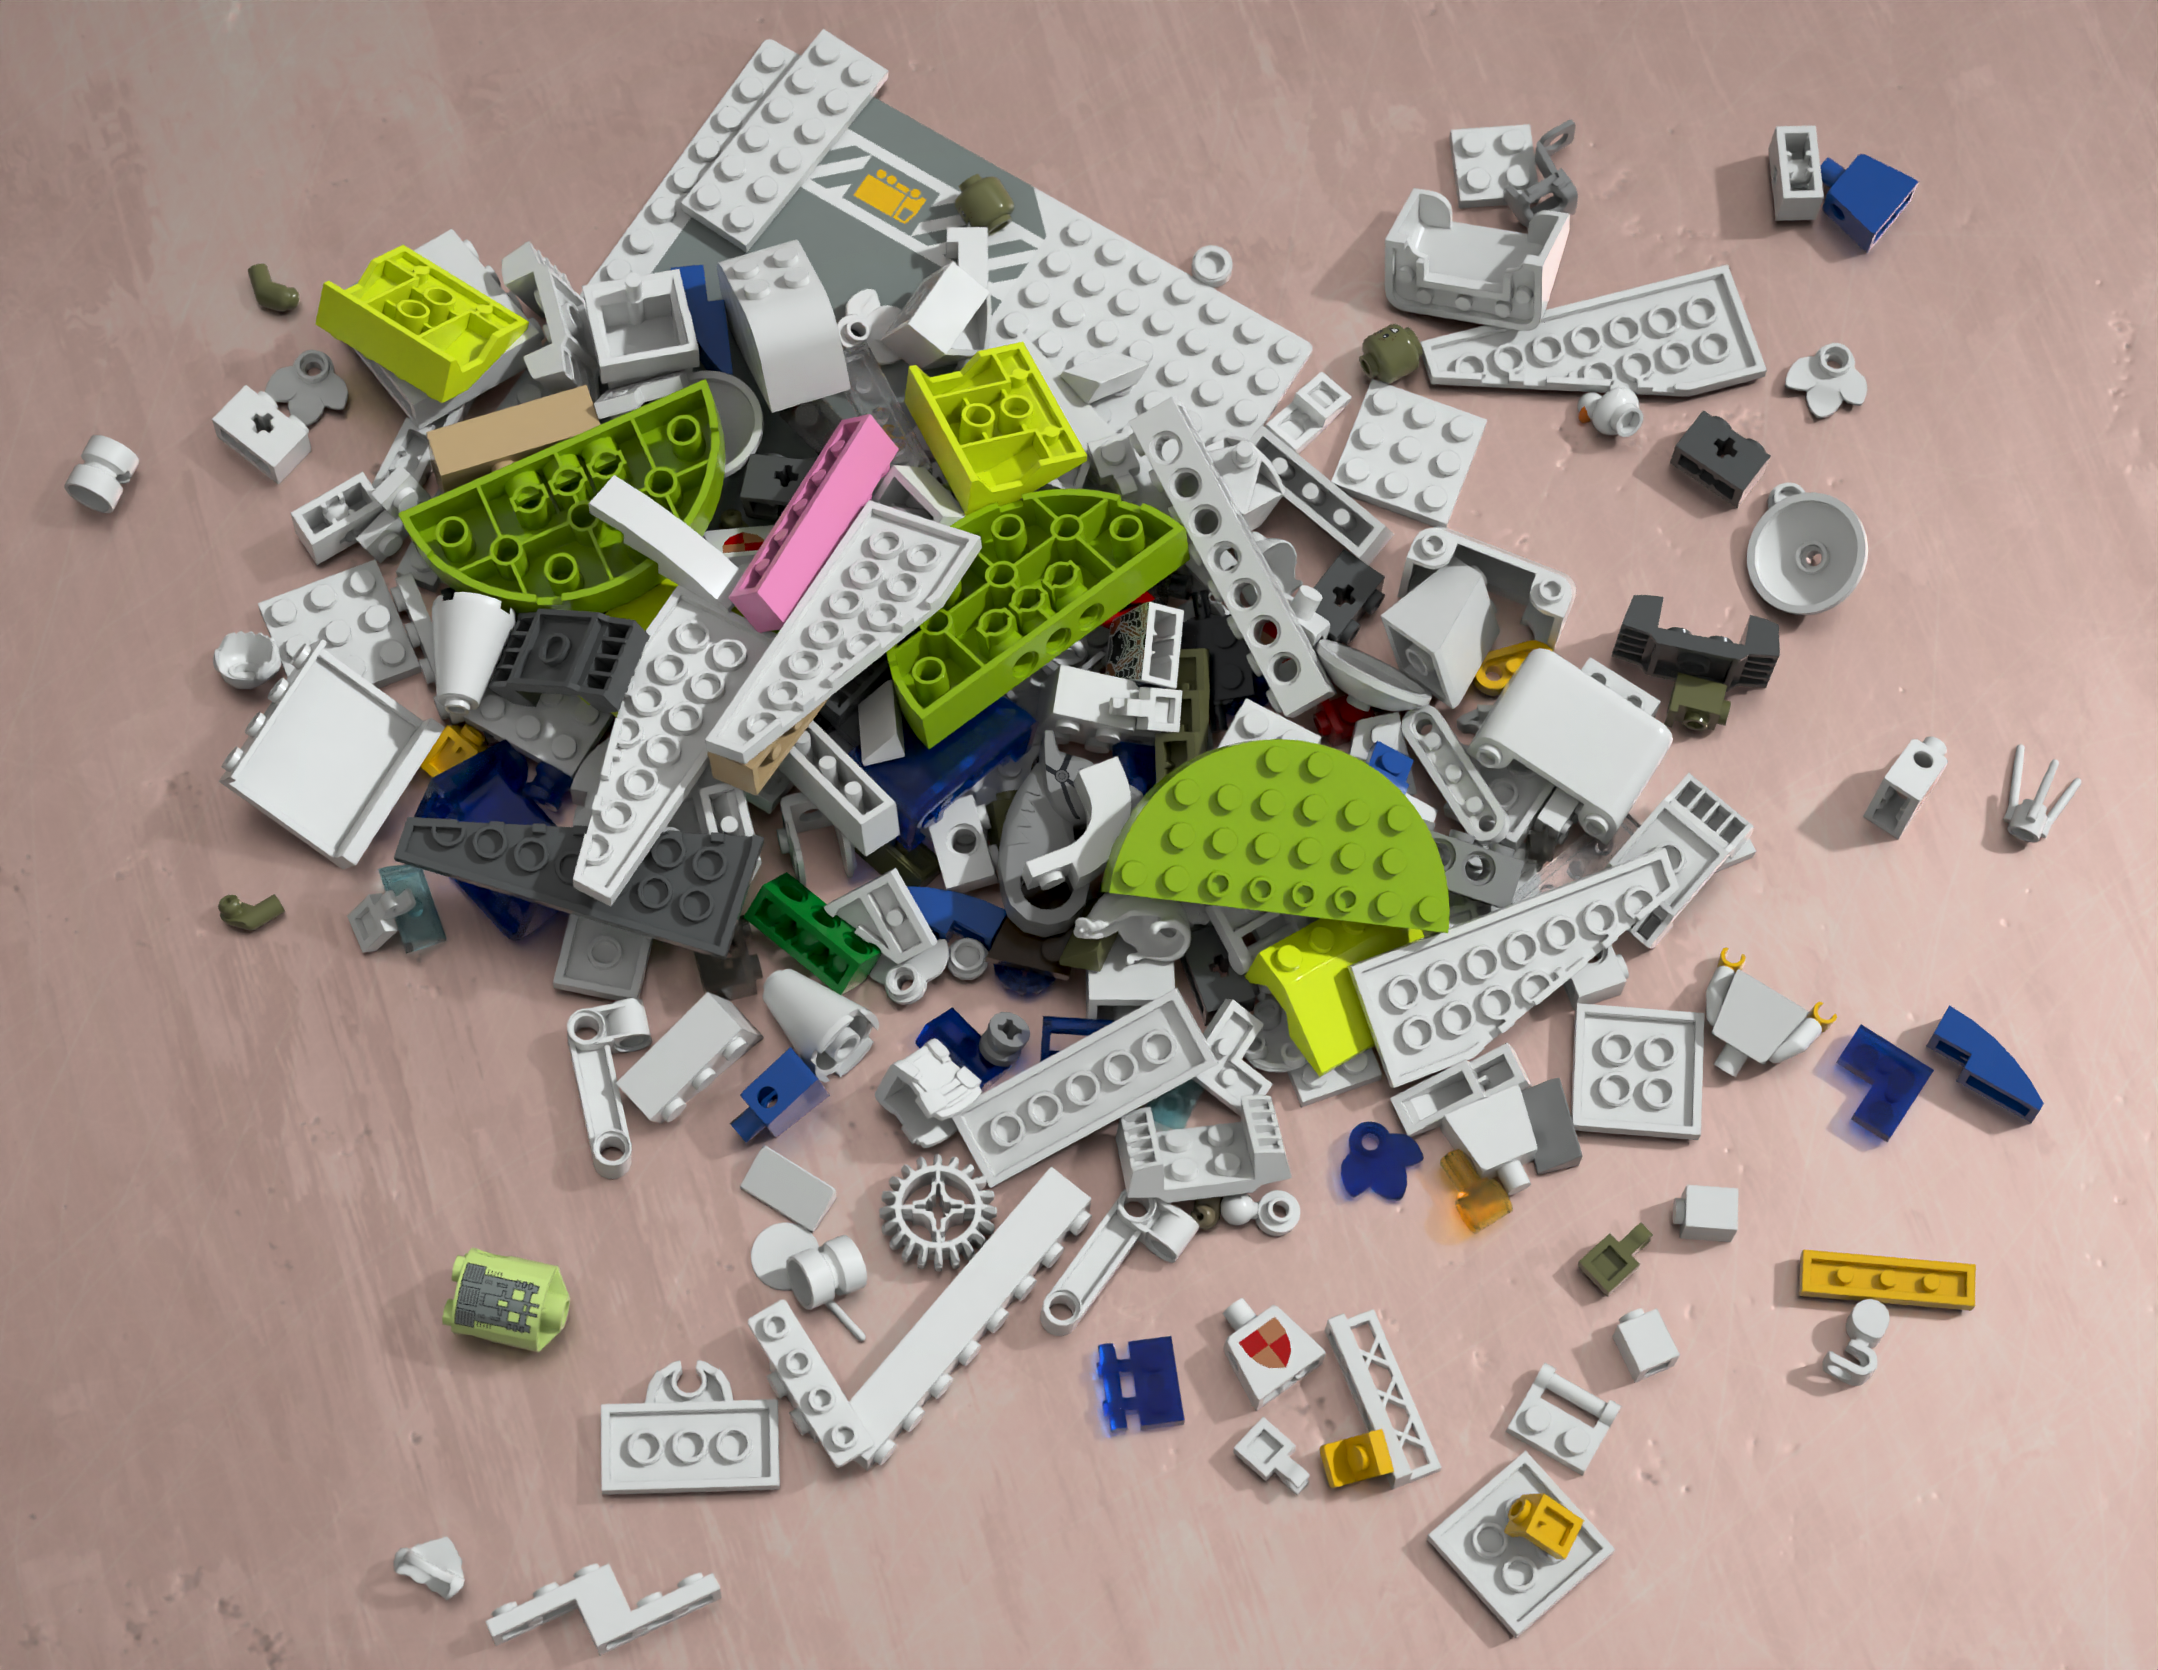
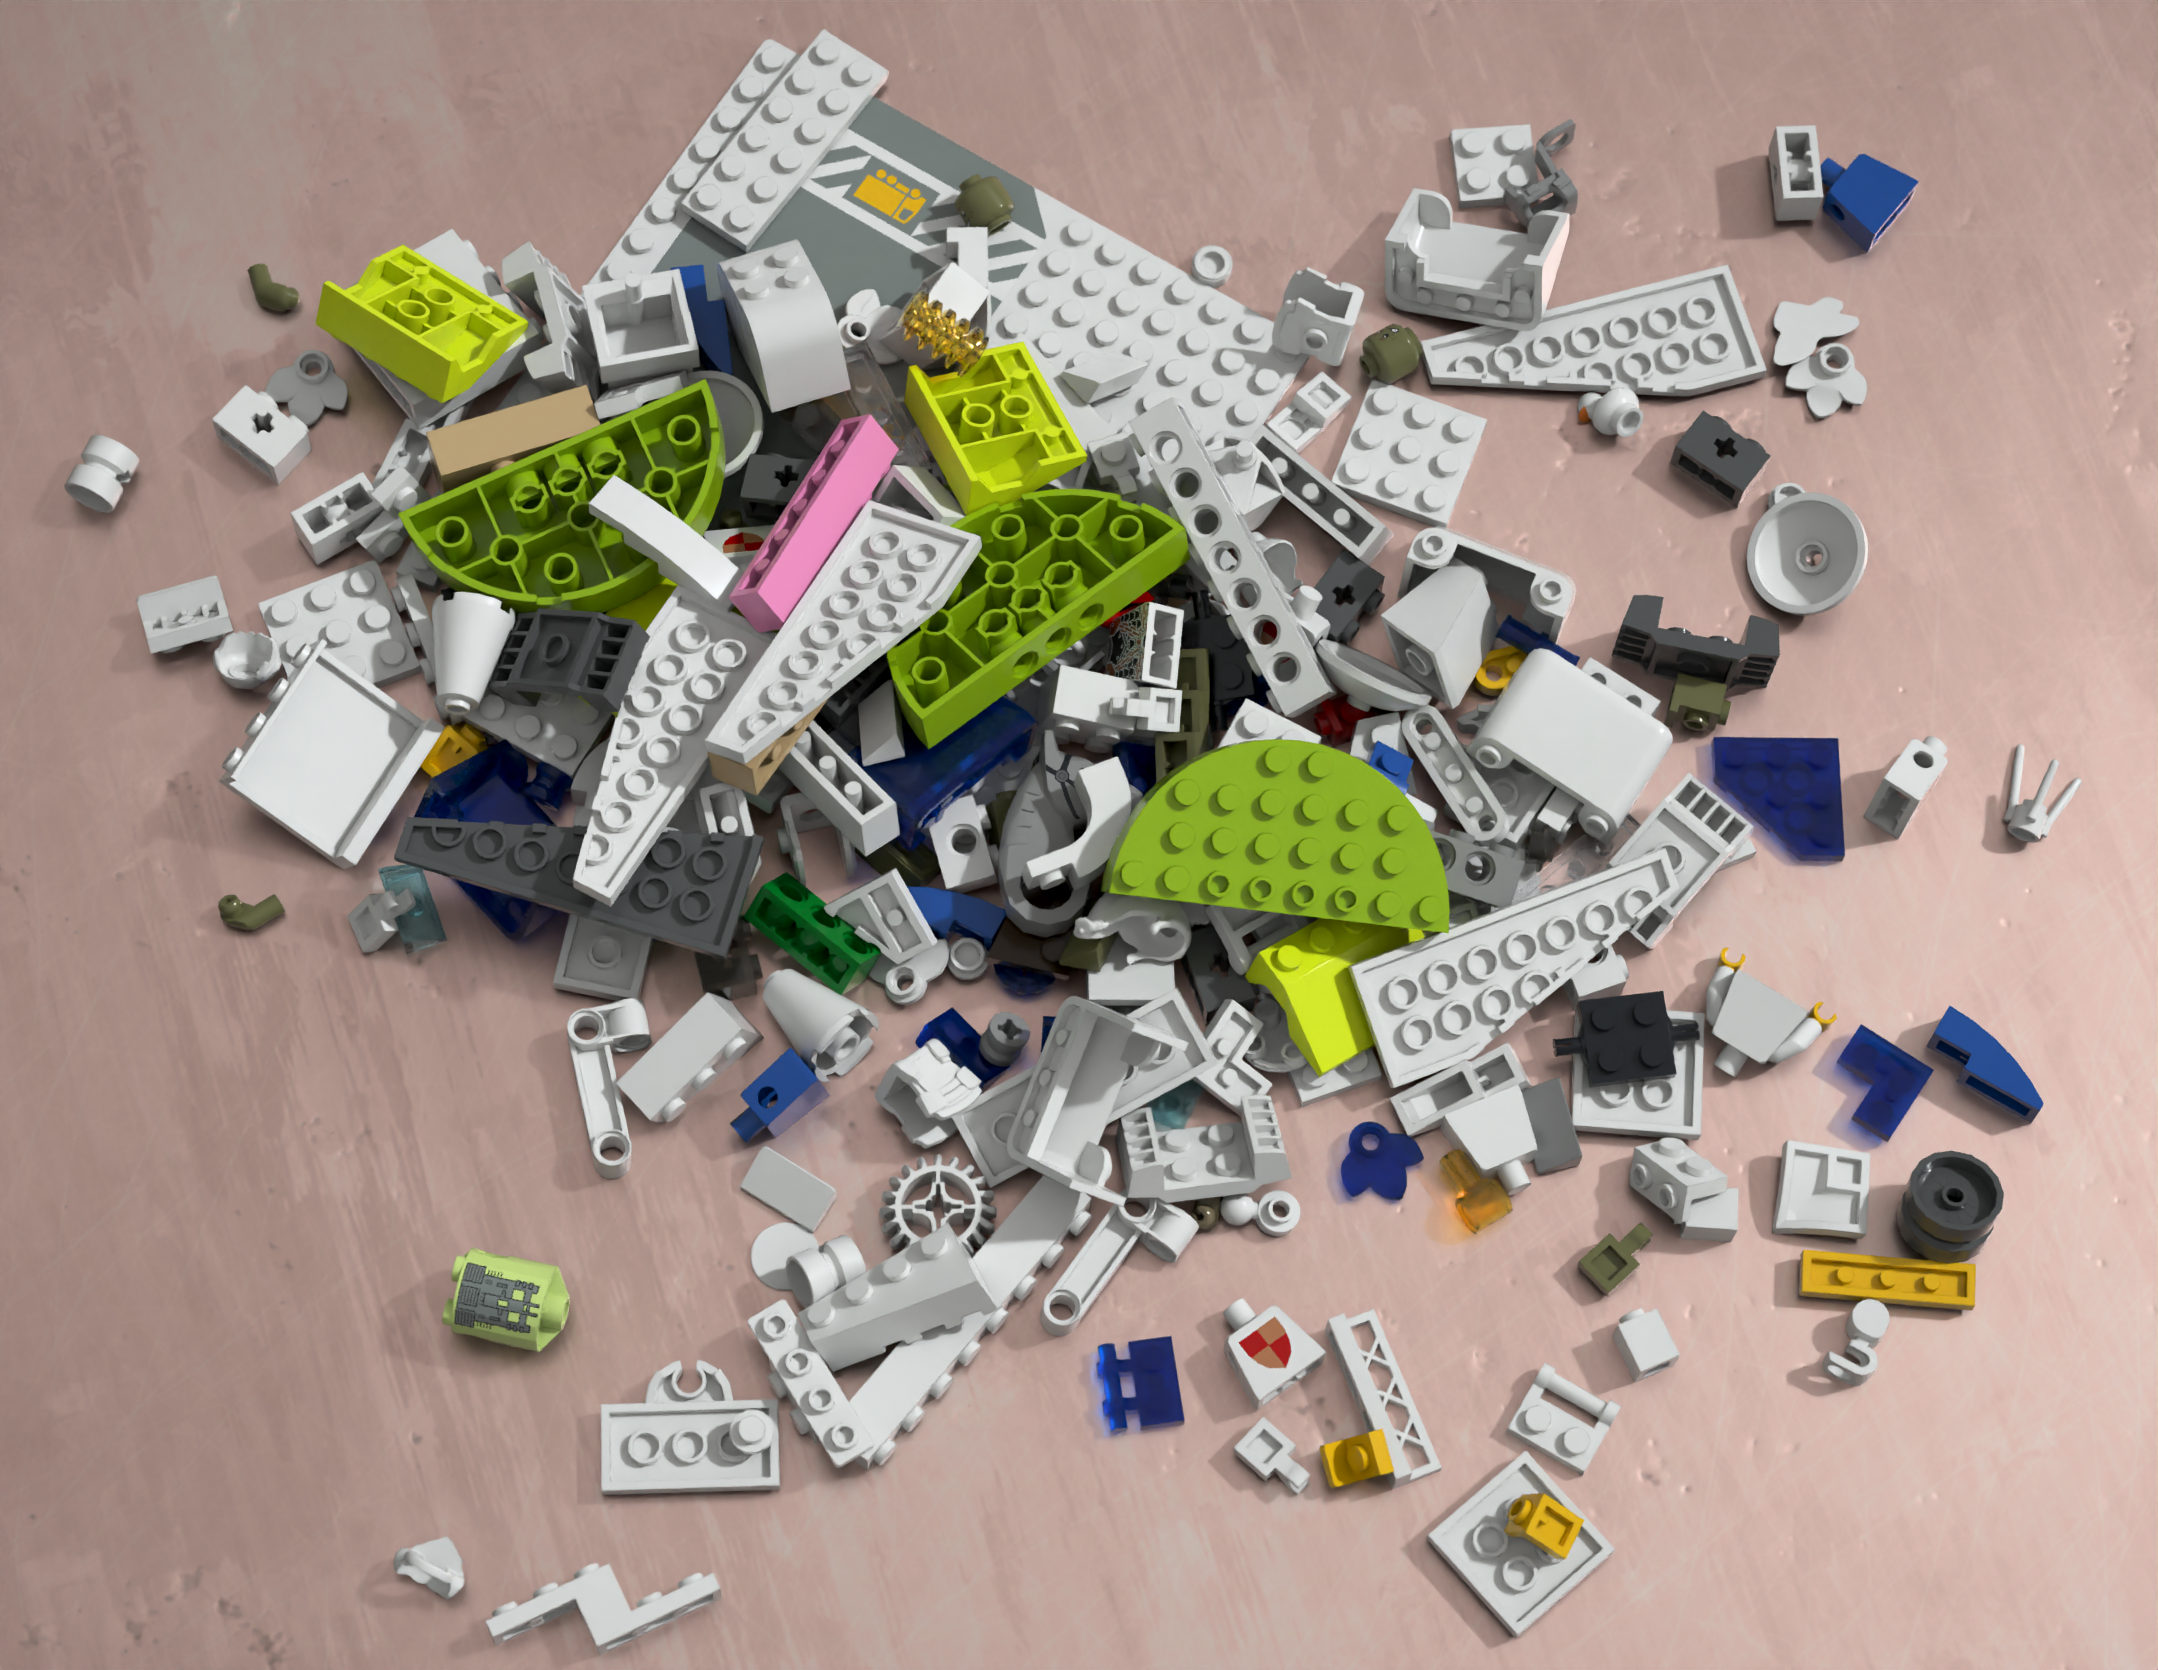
(184, 615): none -> white bracket
(751, 1431): none -> white plate
(898, 1300): none -> white wedge
(943, 332): none -> clear yellow piece
(1076, 1092): none -> white windscreen
(1317, 316): none -> white piece
(1527, 639): none -> clear blue pin
(1626, 1039): none -> black plate
(1674, 1176): none -> white bracket
(1787, 789): none -> clear blue plate
(1804, 325): none -> white sticker
(1822, 1191): none -> white plate
(1950, 1207): none -> dark grey wheel

